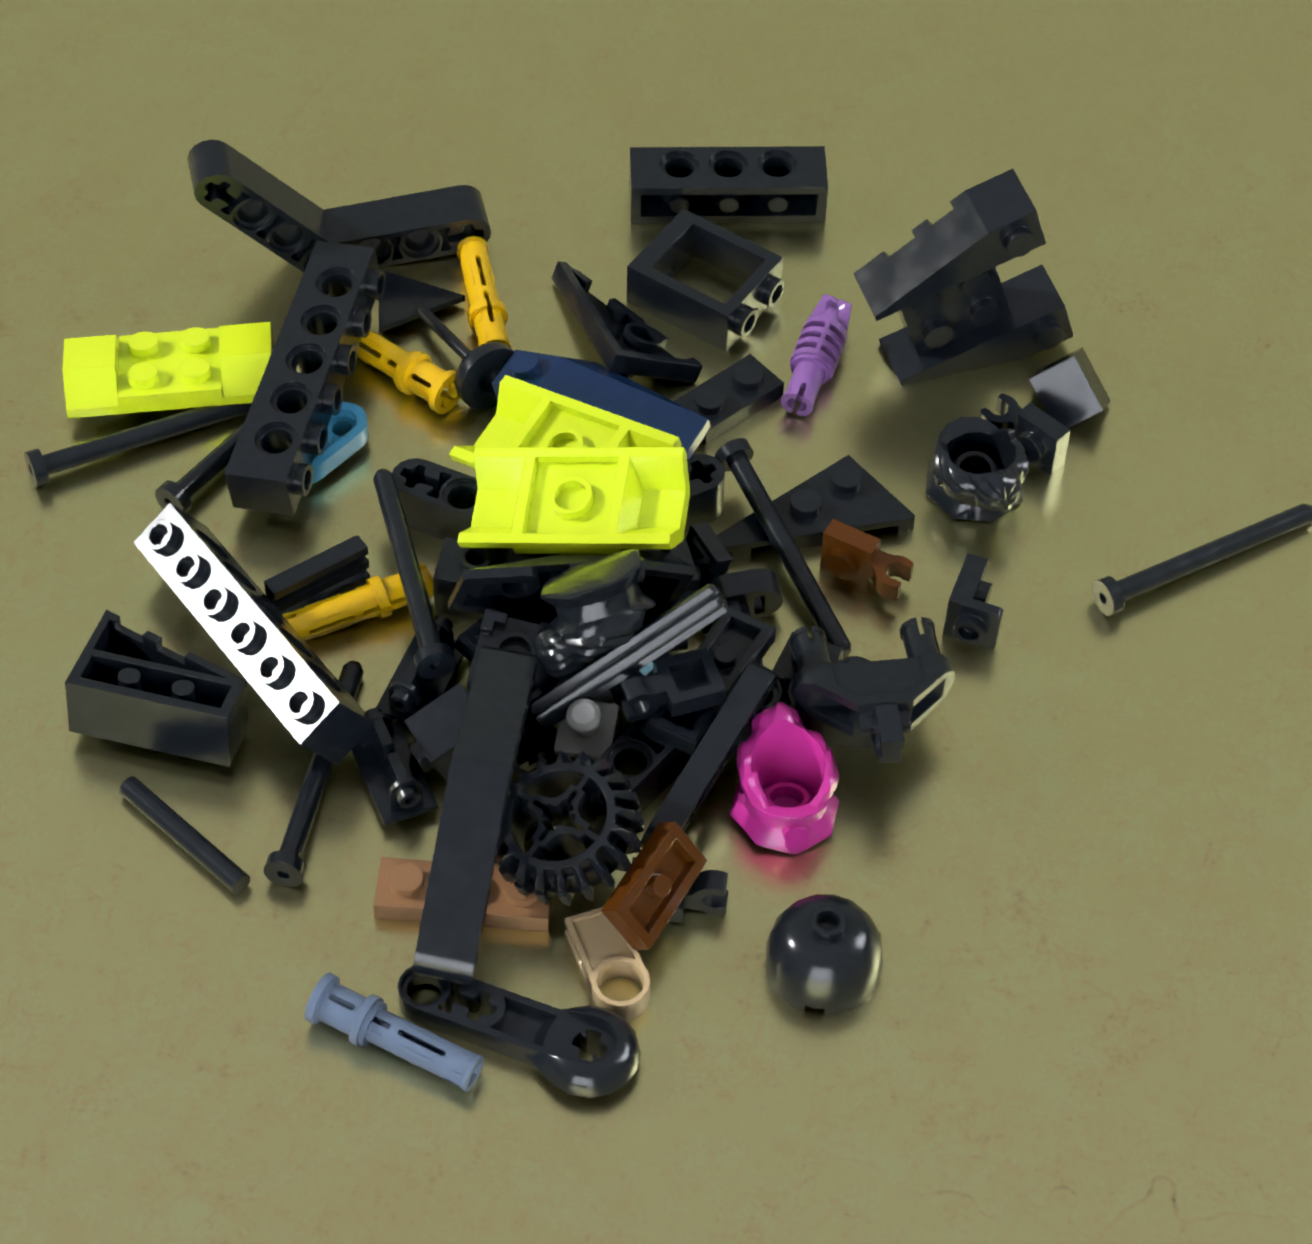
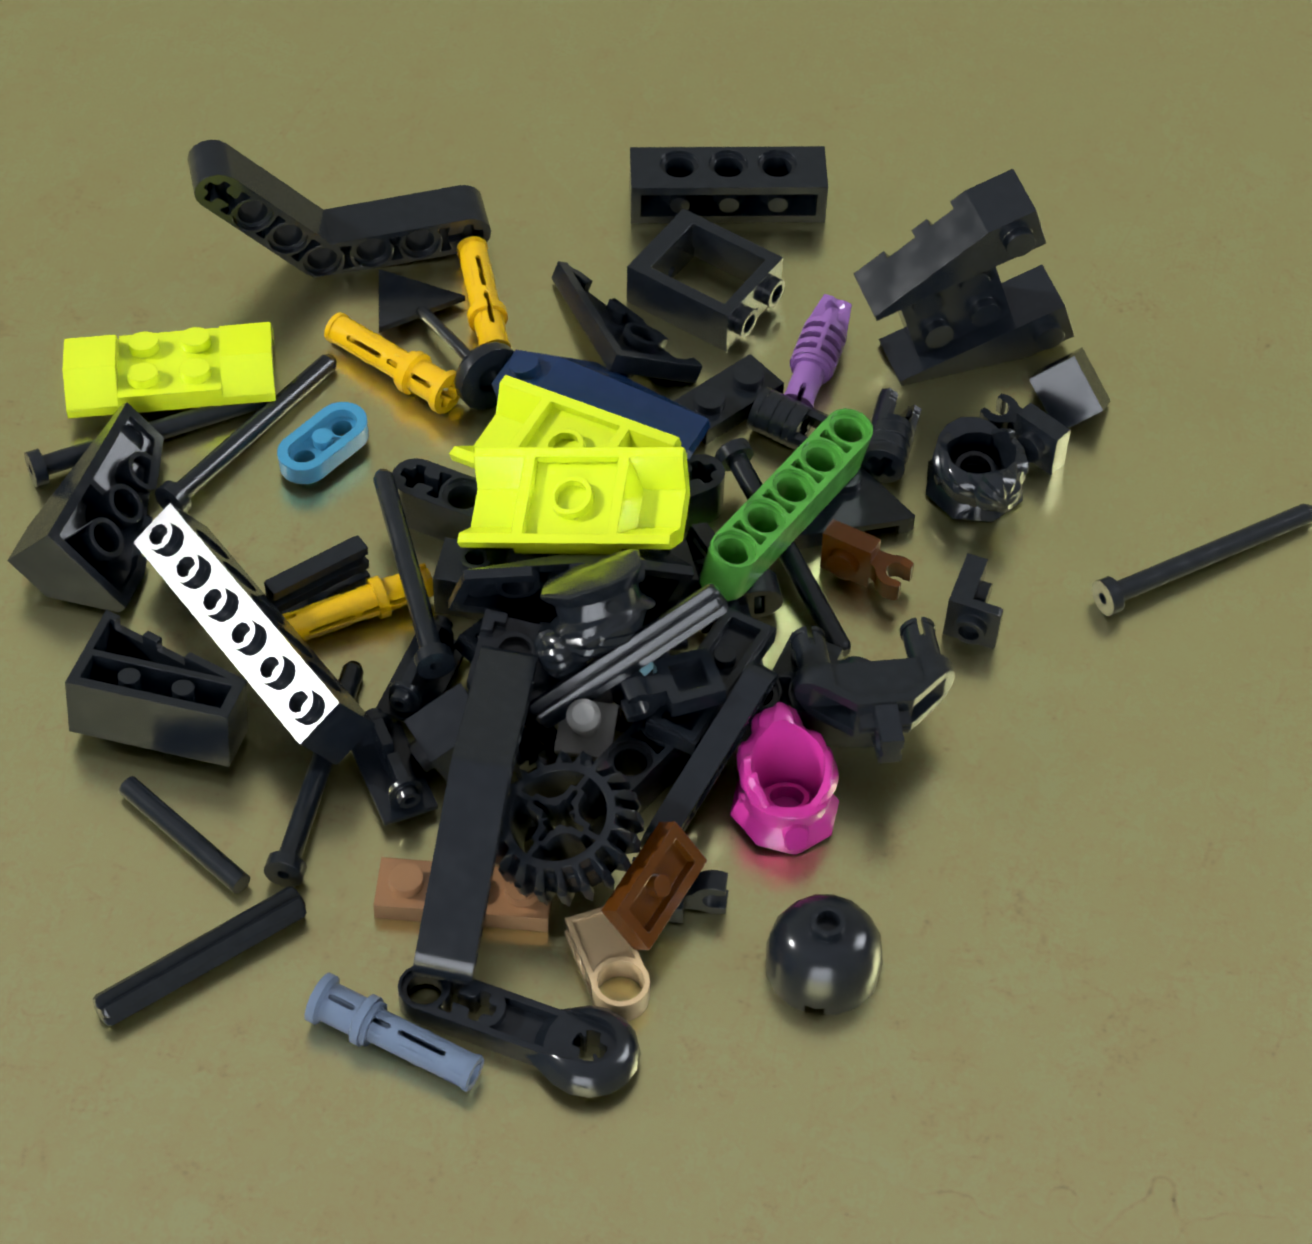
(86, 530): none -> black wedge
(199, 956): none -> black axle
(305, 379): black brick -> none
(783, 418): none -> black hinge
(786, 503): none -> bright green beam
(891, 438): none -> black hinge

